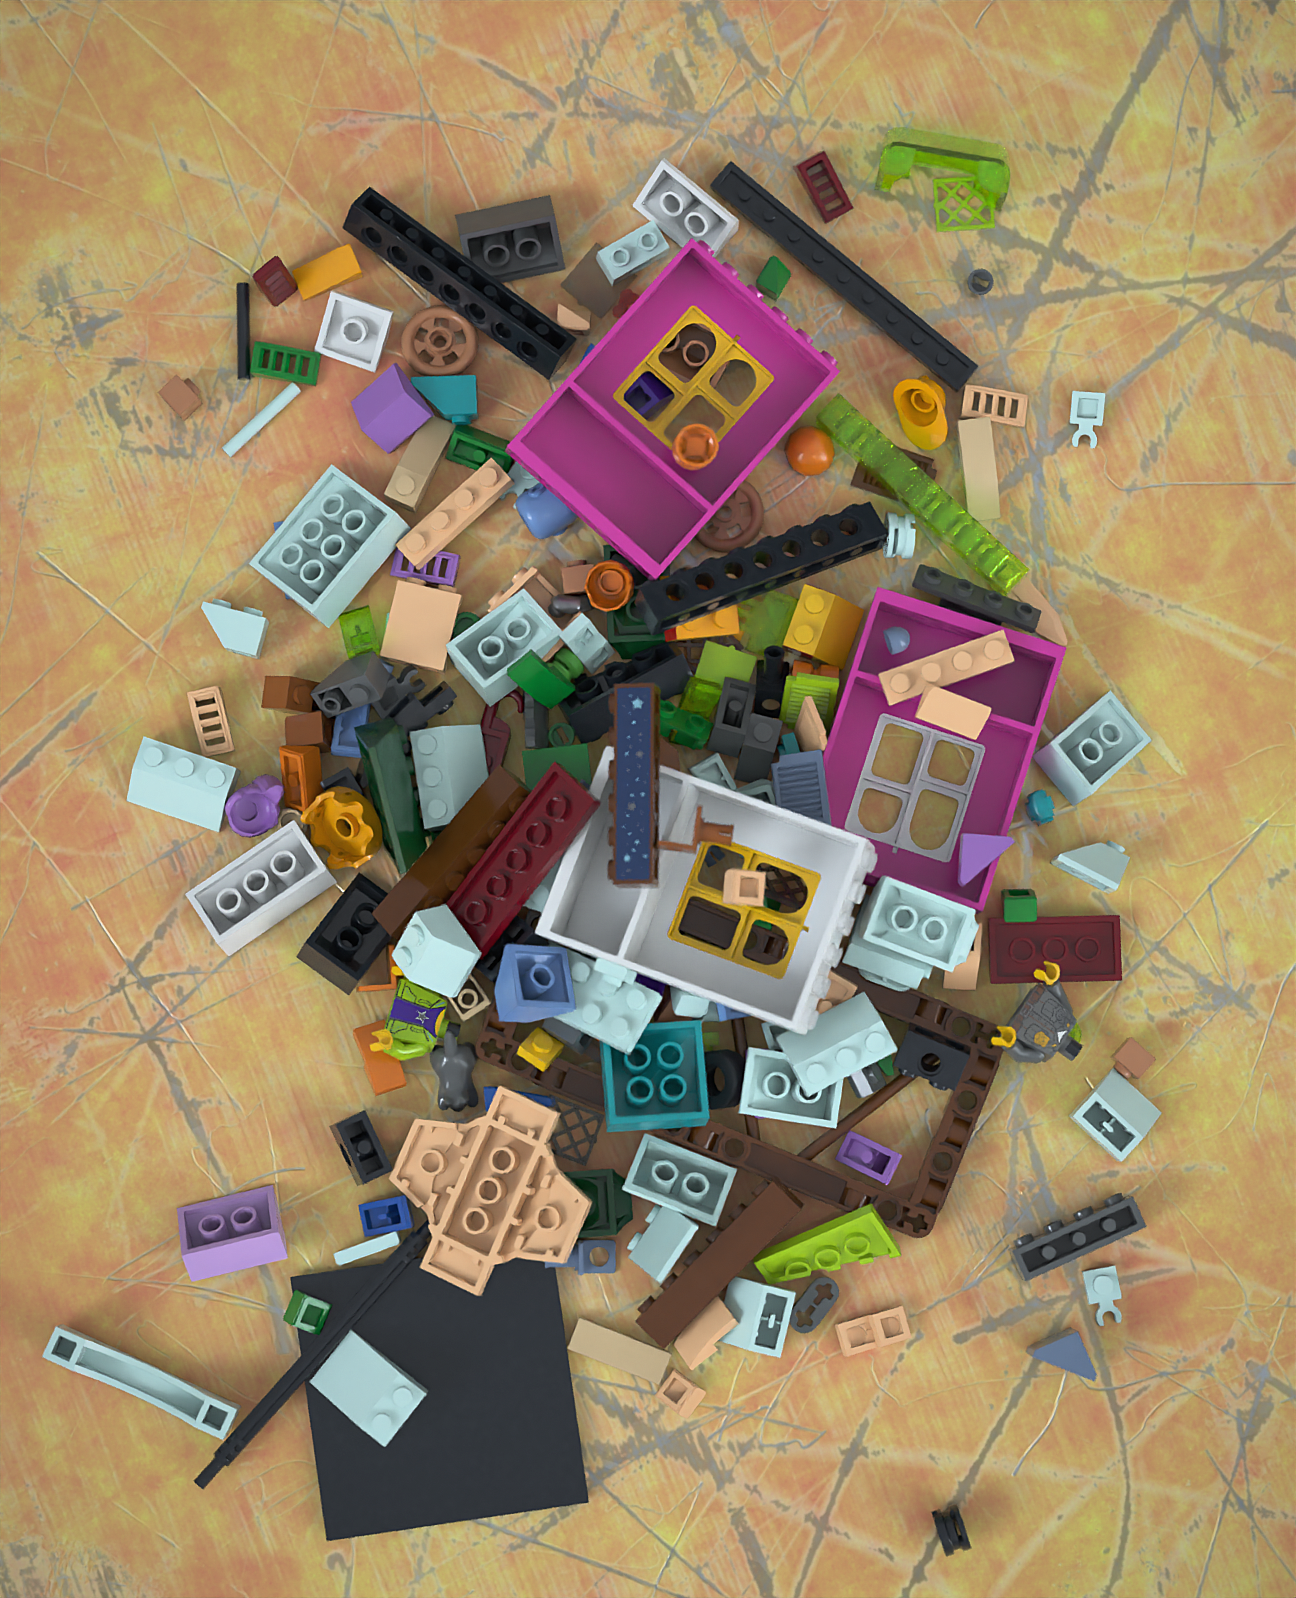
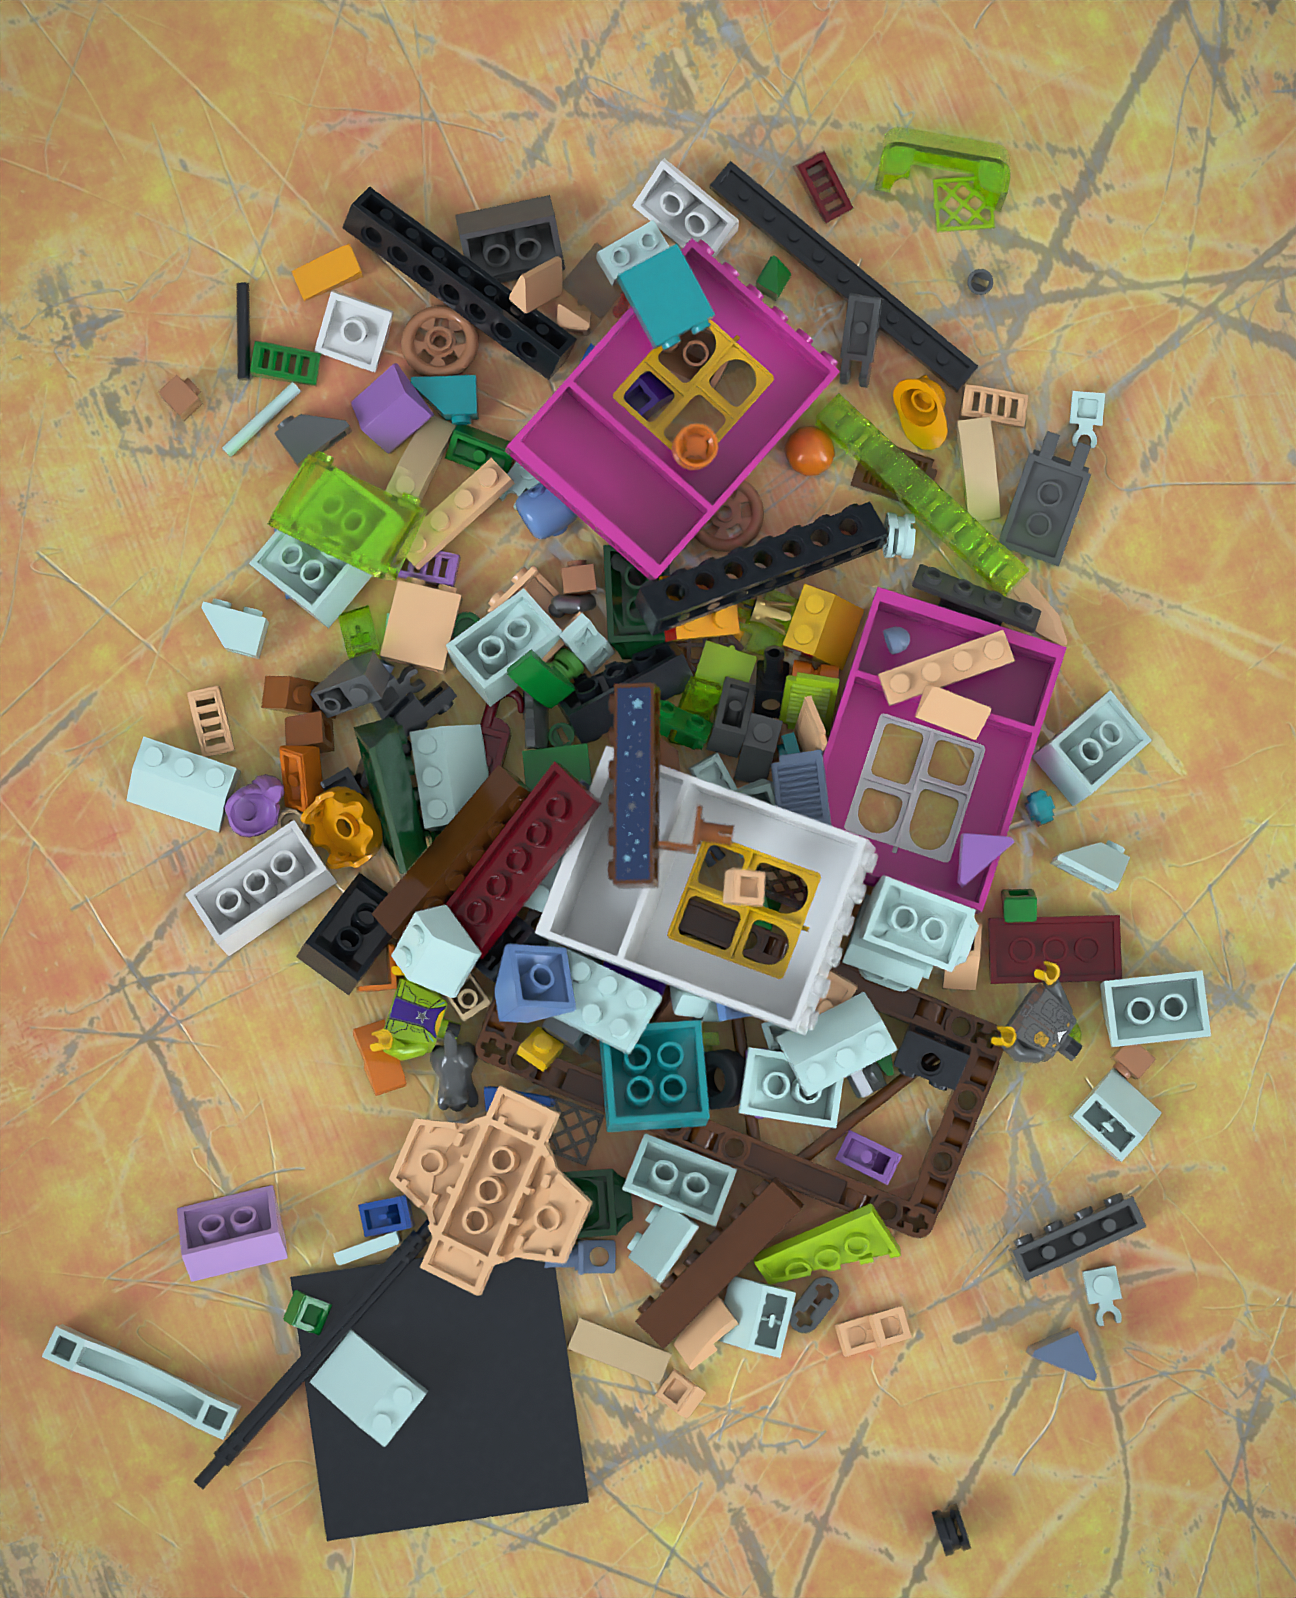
(275, 281): dark red slope -> none
(310, 433): none -> dark grey slope
(344, 738): medium blue plate -> none
(348, 517): none -> clear neon green windscreen
(361, 1148): black brick -> none
(538, 285): none -> light nougat slope
(609, 585): orange hair -> none
(614, 973): light aqua plate -> none
(666, 297): none -> teal brick
(764, 609): none -> pearl gold piece
(860, 336): none -> dark grey hinge
(1046, 502): none -> dark grey tile
(1155, 1008): none -> light aqua slope

